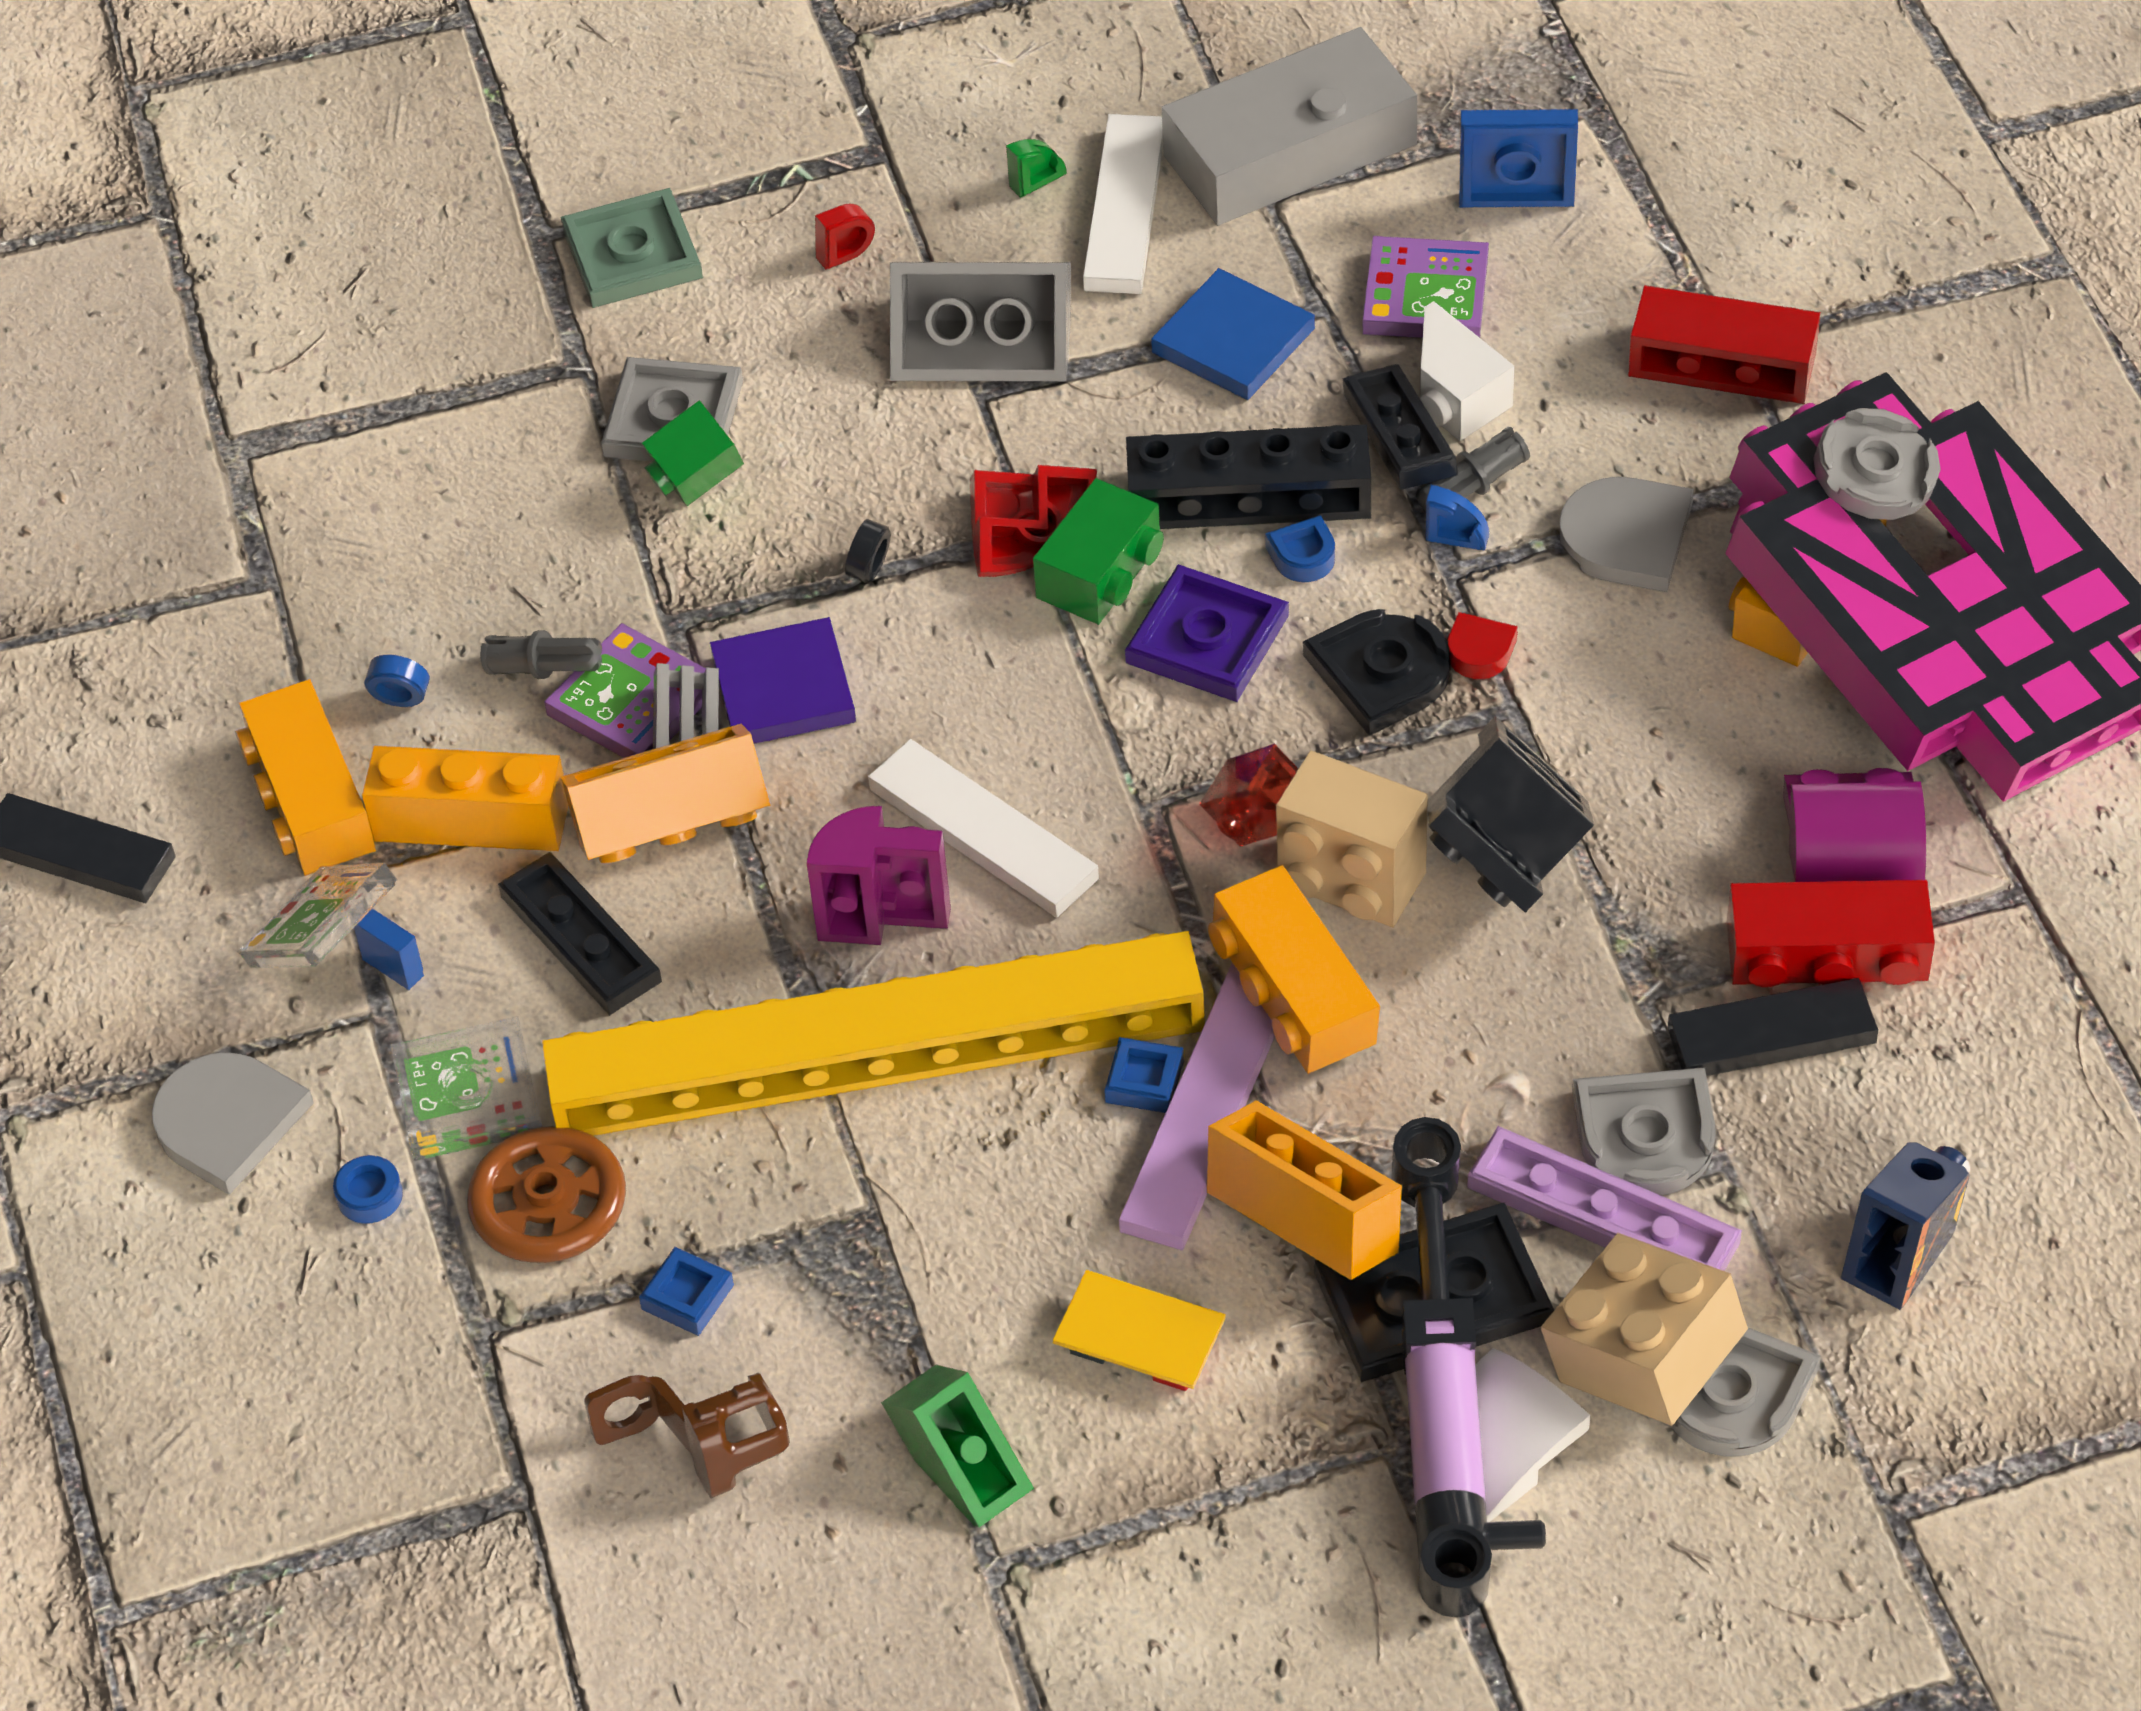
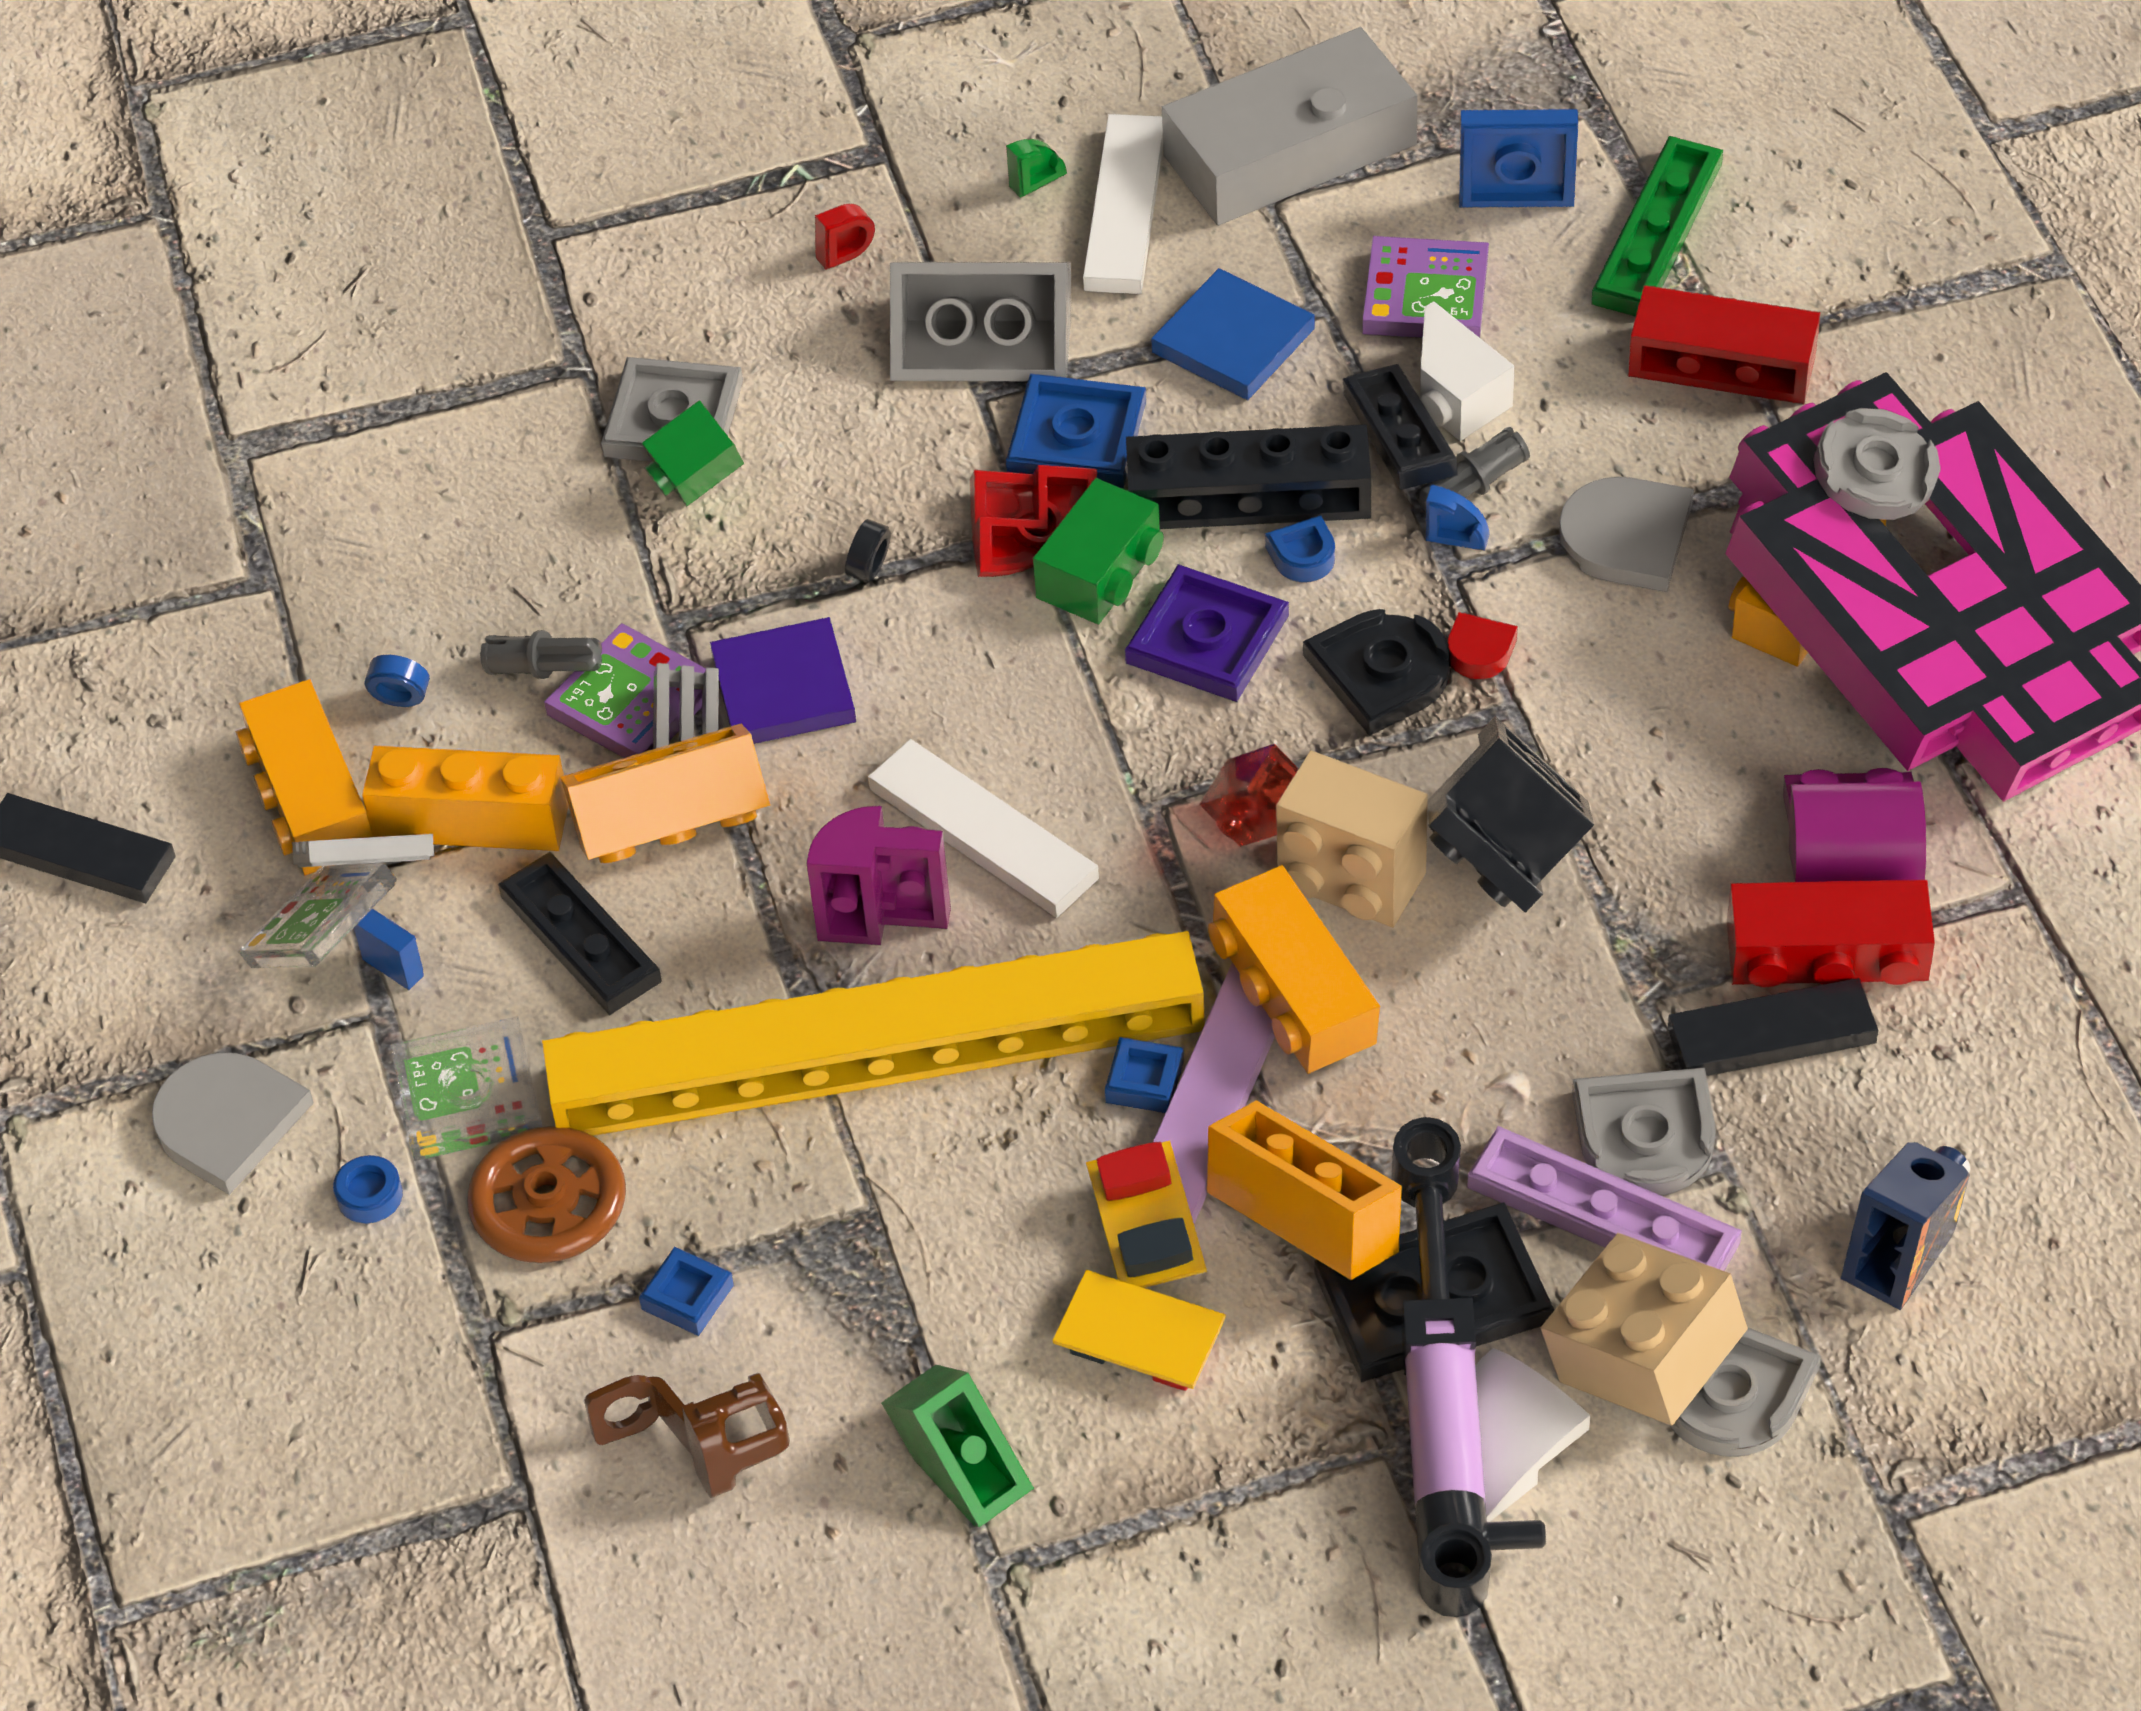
(363, 850): none -> tile
(631, 247): sand green tile -> none
(1076, 426): none -> blue tile
(1146, 1215): none -> piece
(1657, 224): none -> green tile

